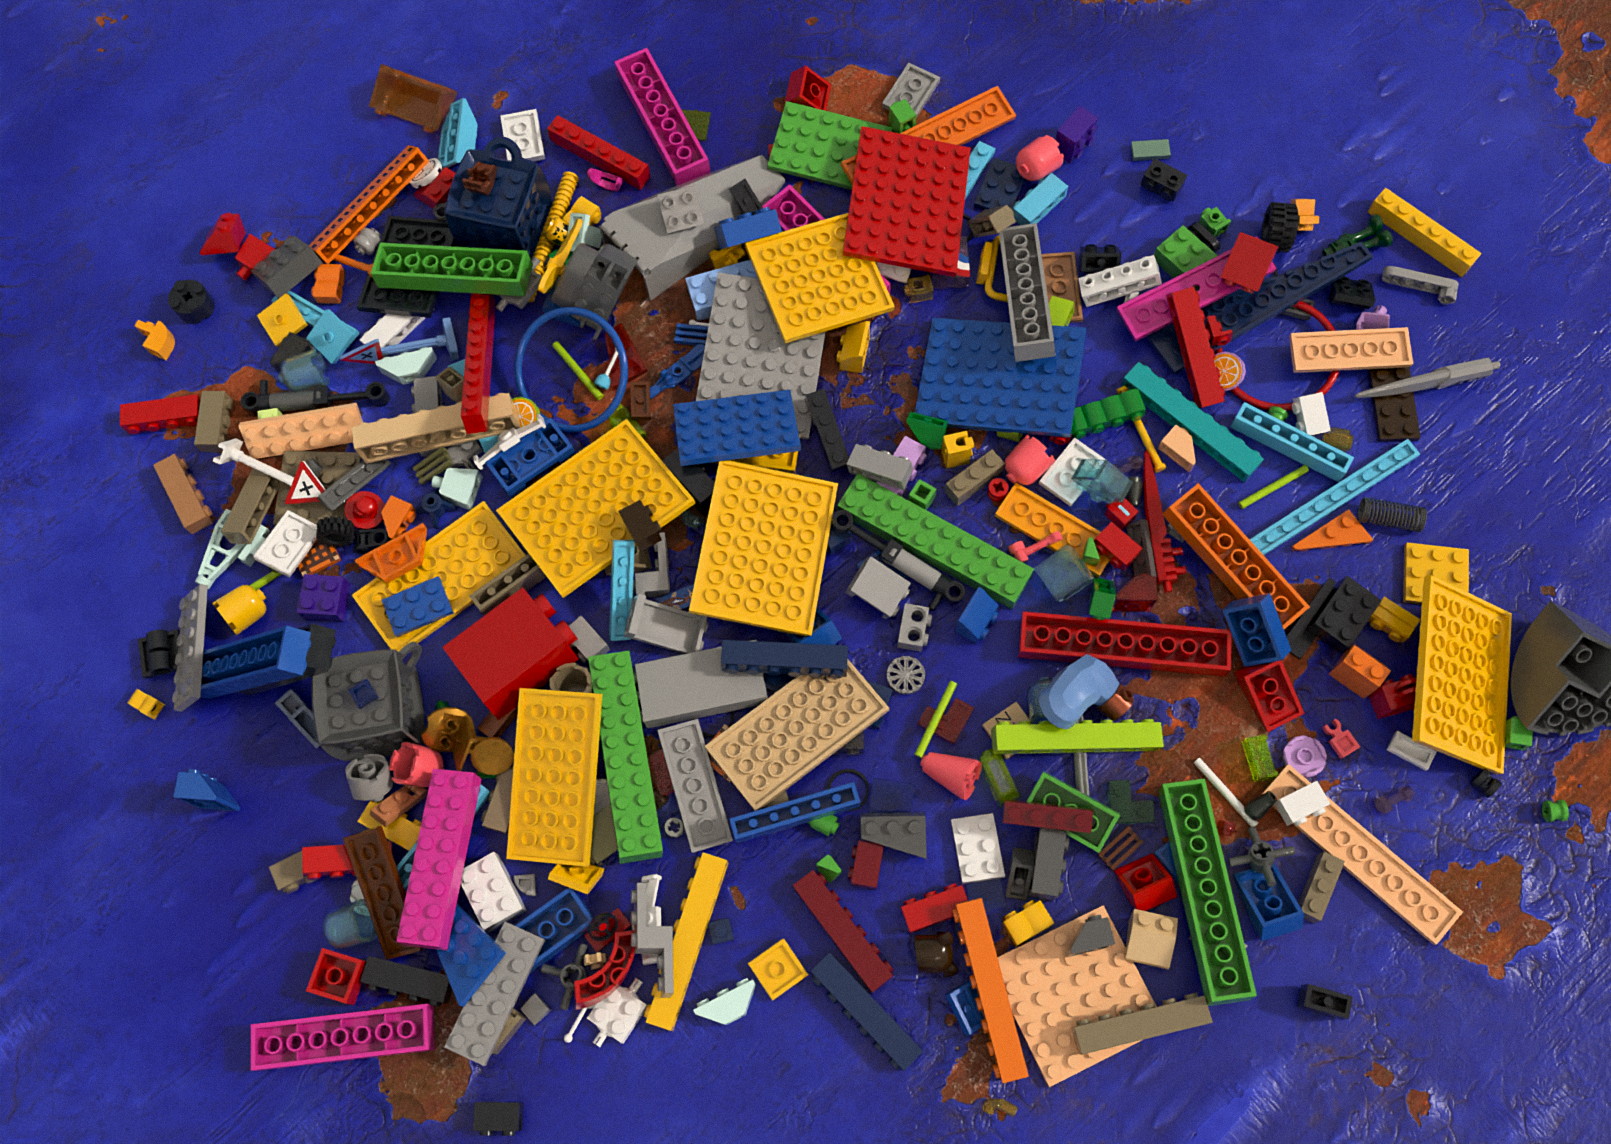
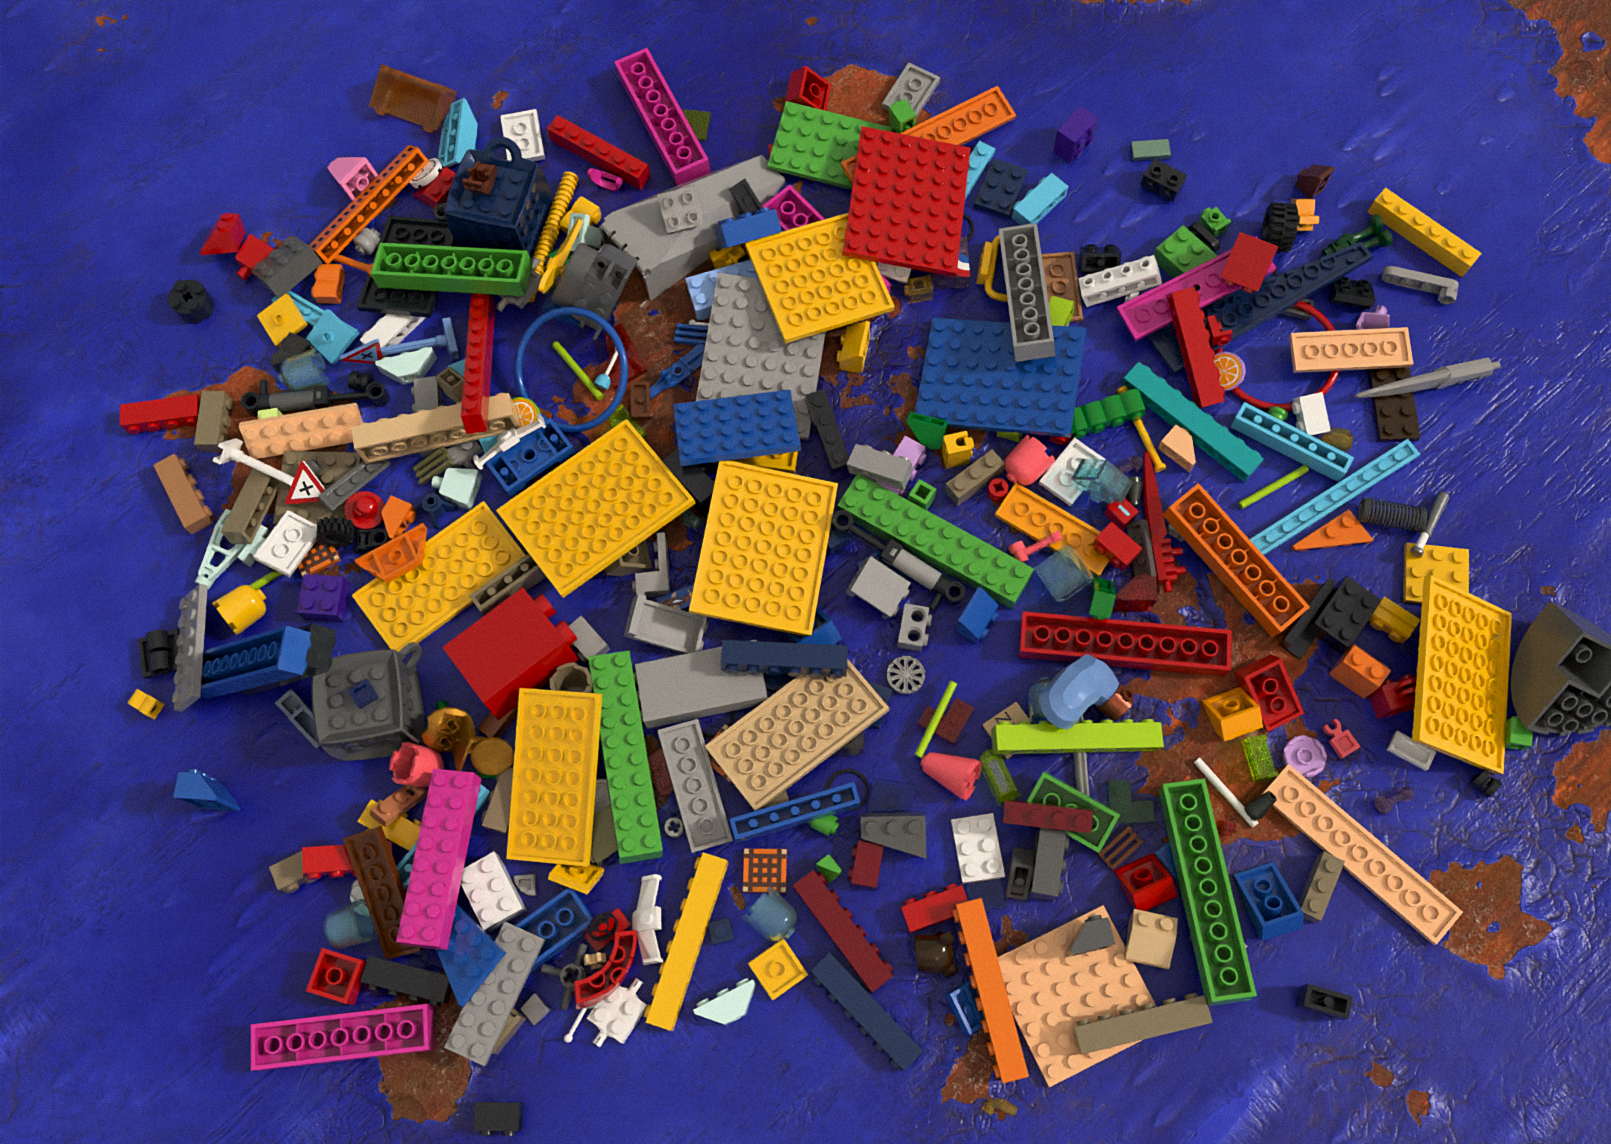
(159, 339): light orange brick -> none
(352, 174): none -> bright pink slope
(359, 381): none -> black wheel
(369, 778): light grey brick -> none
(417, 606): blue plate -> none
(556, 230): yellow head -> none
(621, 587): medium azure plate -> none
(640, 525): dark brown brick -> none
(652, 940): light grey bracket -> none
(764, 869): none -> tile
(772, 916): none -> clear light blue cylinder
(991, 221): dark tan brick -> none
(1027, 923): yellow brick -> none
(1039, 158): coral cylinder -> none
(1090, 553): bright green slope -> none
(1233, 713): none -> light orange slope
(1257, 630): blue brick -> none
(1257, 851): dark grey bar -> none
(1302, 803): white brick -> none
(1314, 179): none -> reddish brown slope
(1433, 516): none -> flat silver piece
(1555, 810): bright green wheel -> none

